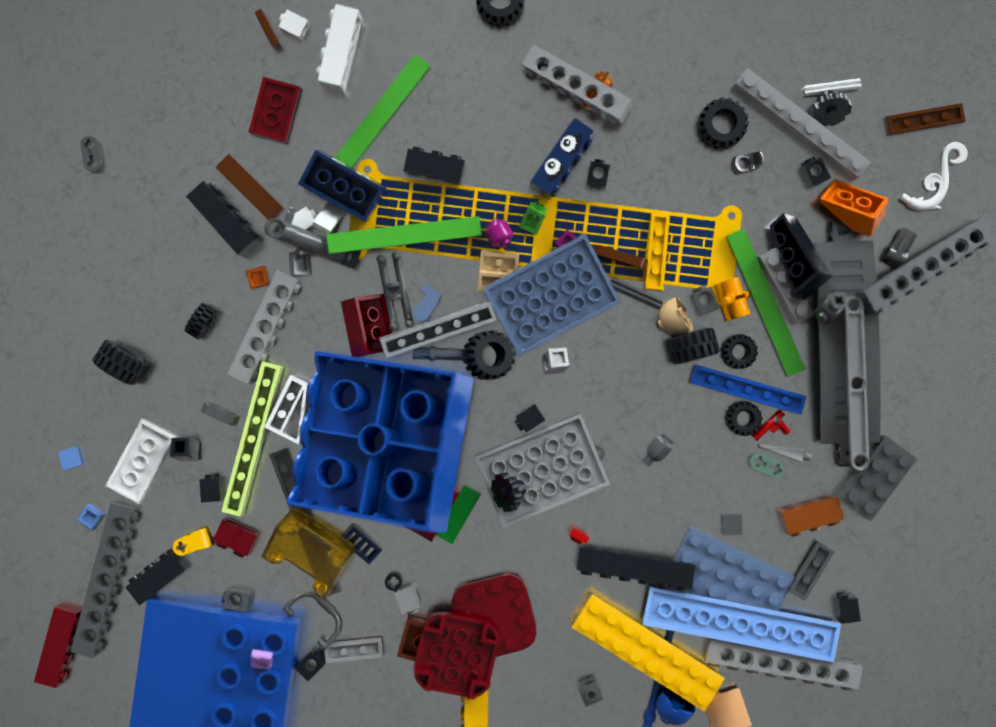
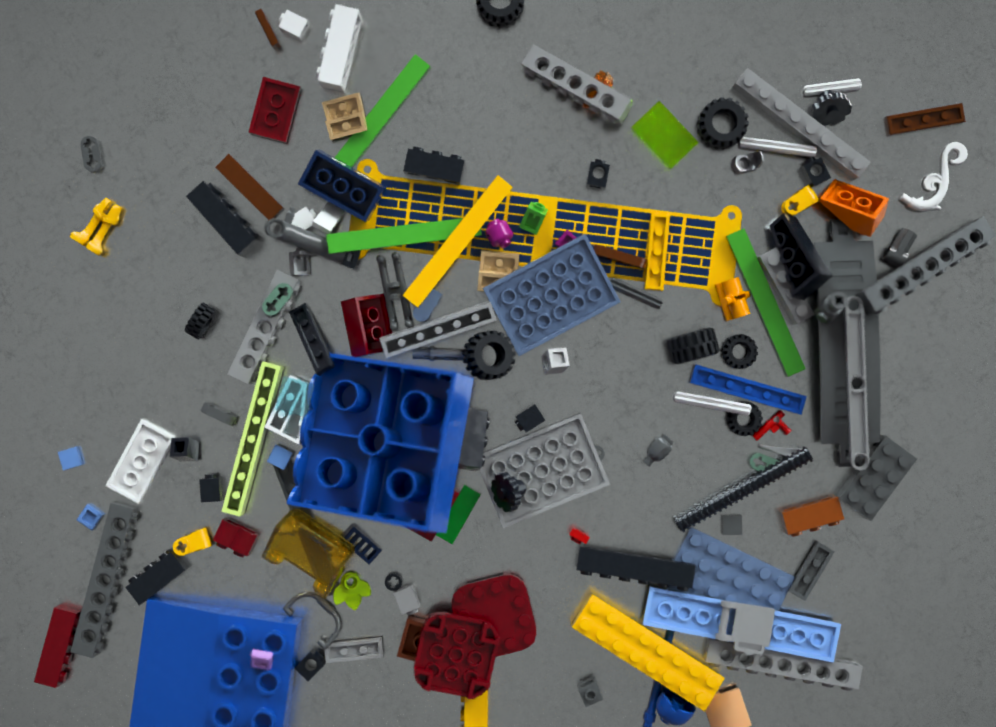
(99, 215): none -> yellow piece
(119, 362): black tyre -> none
(245, 599): dark grey brick -> none
(257, 277): orange tile -> none
(274, 296): none -> sand green beam
(280, 457): none -> medium blue tile
(294, 396): none -> clear light blue piece
(312, 339): none -> black tile
(344, 116): none -> tan slope
(351, 593): none -> lime plate
(457, 241): none -> yellow tile
(474, 440): none -> black brick
(561, 158): dark blue brick -> none
(664, 135): none -> clear neon green plate
(674, 318): tan cylinder -> none
(711, 306): dark grey brick -> none
(713, 403): none -> white axle
(743, 489): none -> black piece
(750, 627): none -> light grey piece
(778, 146): none -> white axle
(801, 200): none -> yellow piece
(847, 608): black brick -> none

